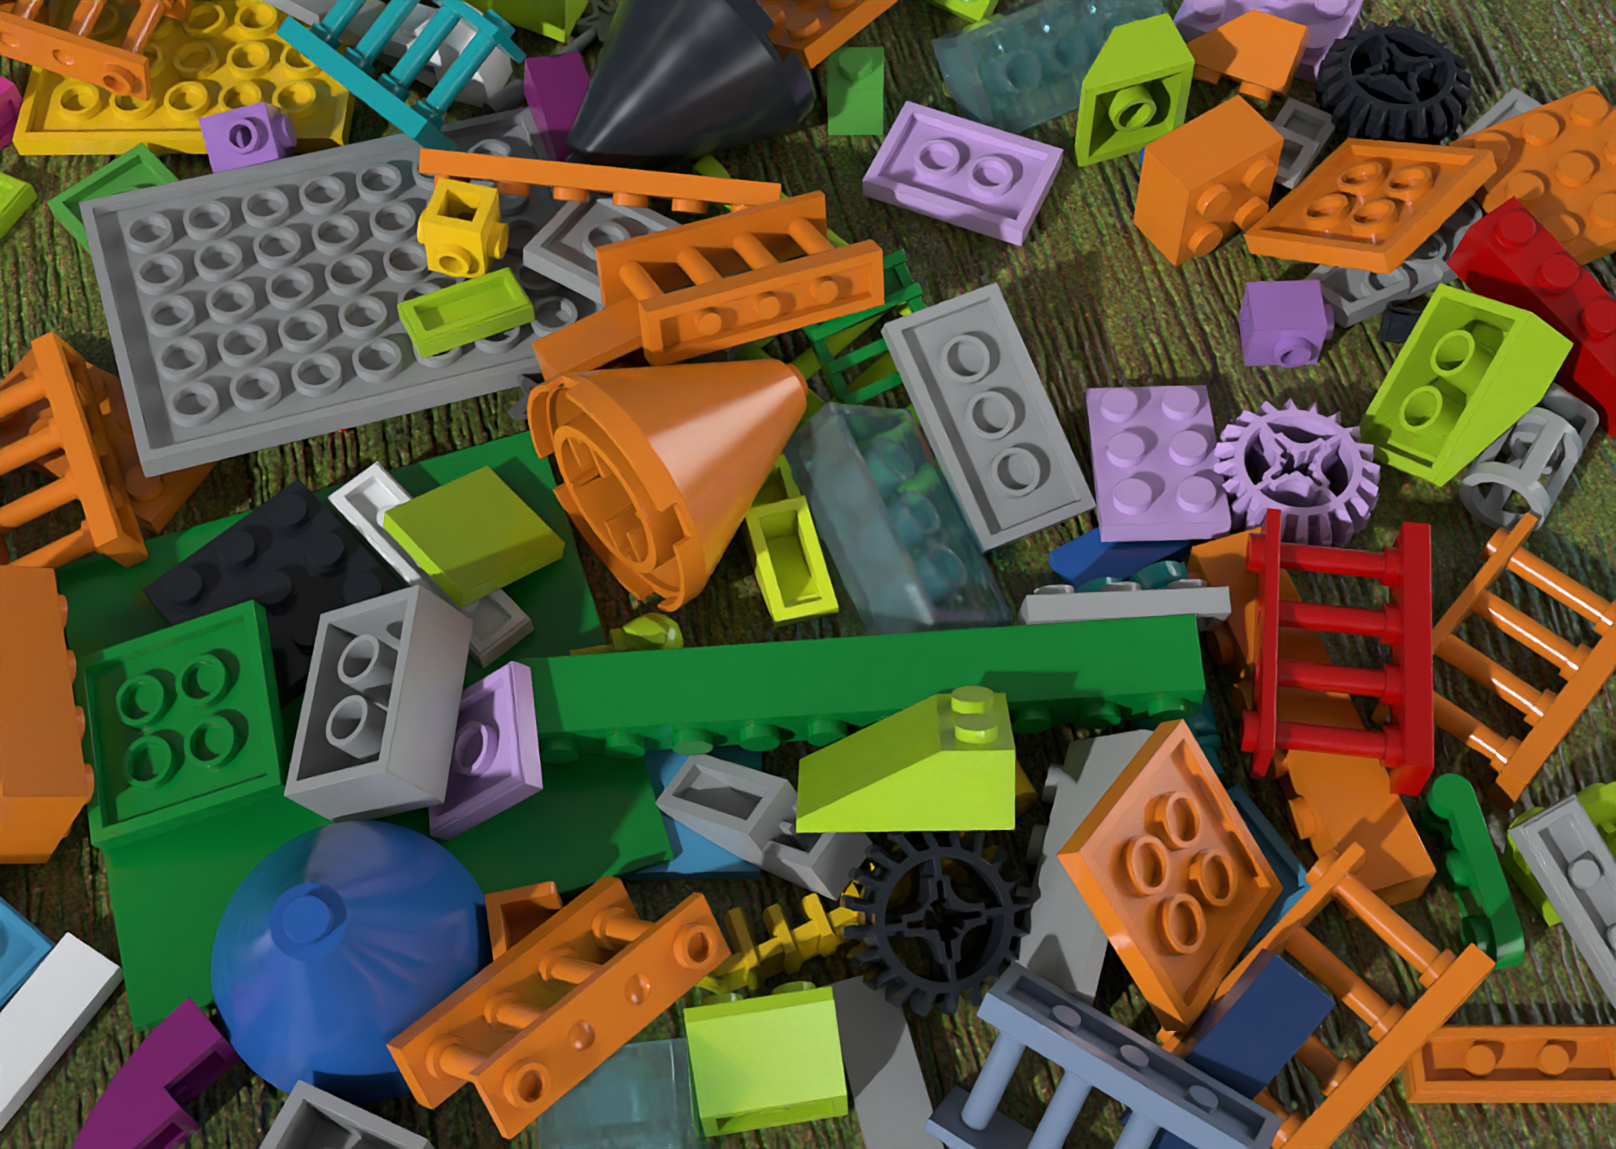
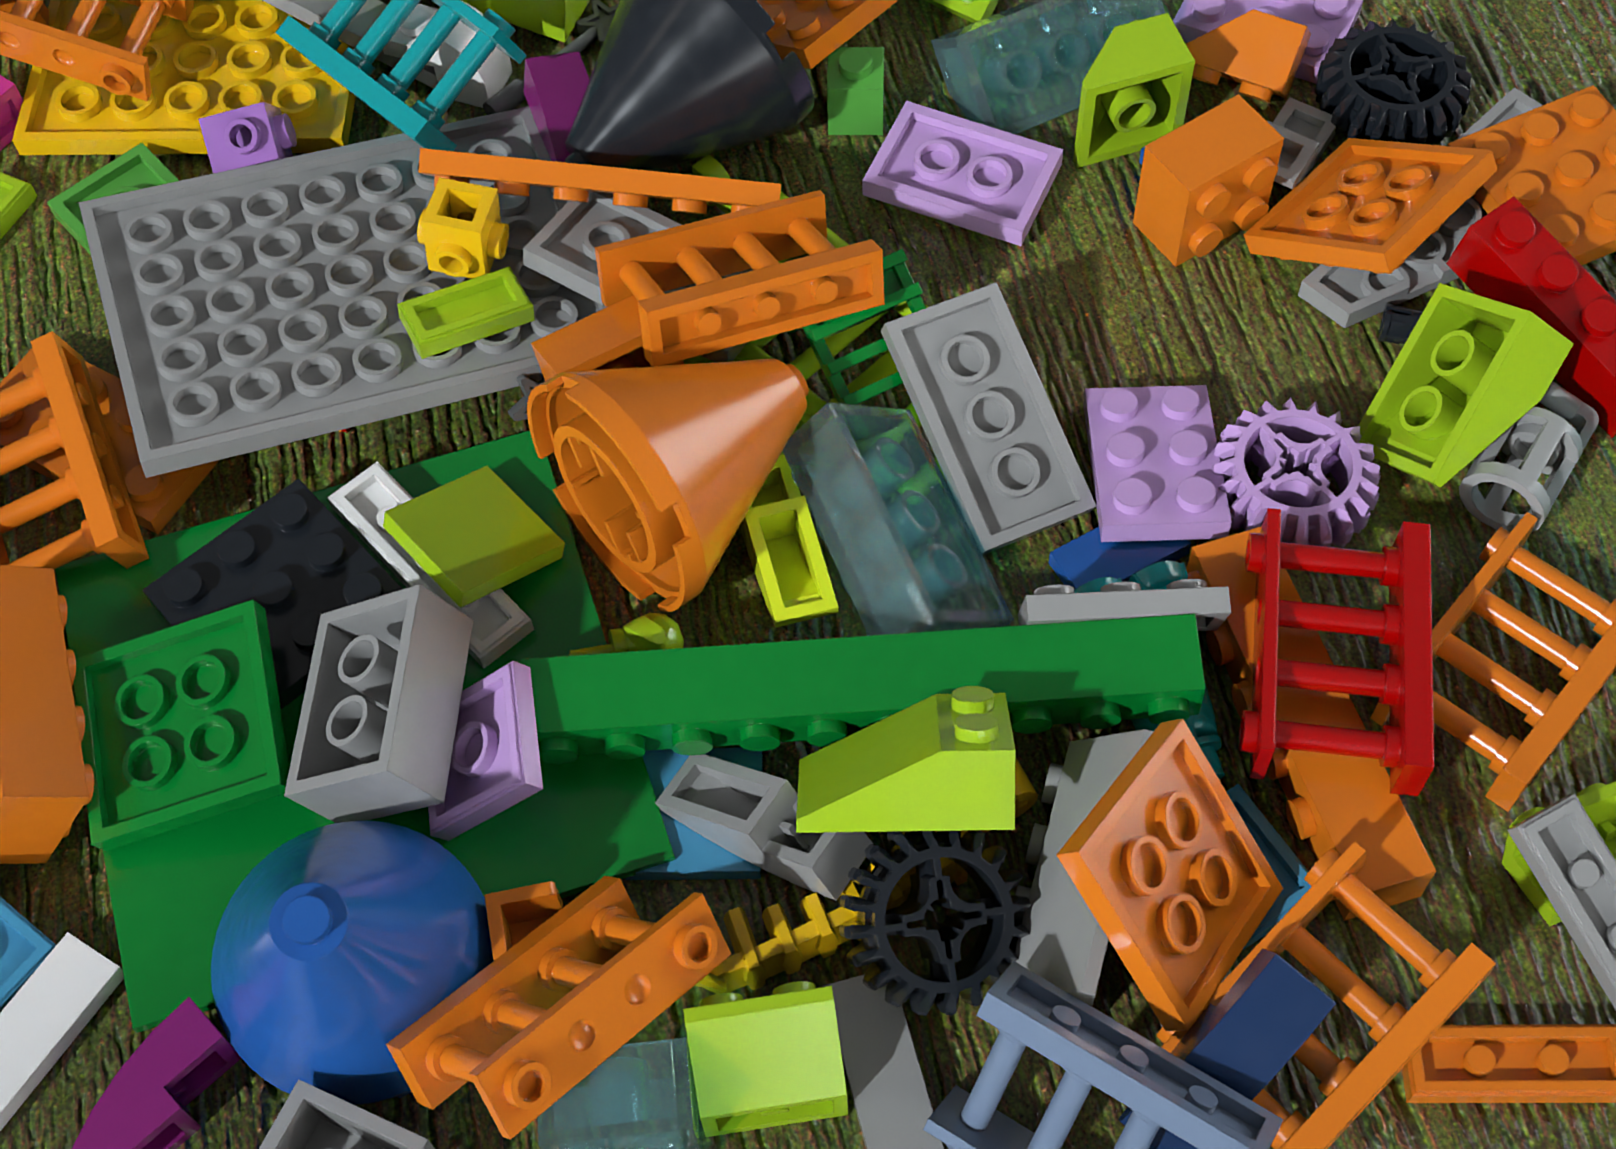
(1284, 323): medium lavender brick -> none
(1472, 870): green plate -> none

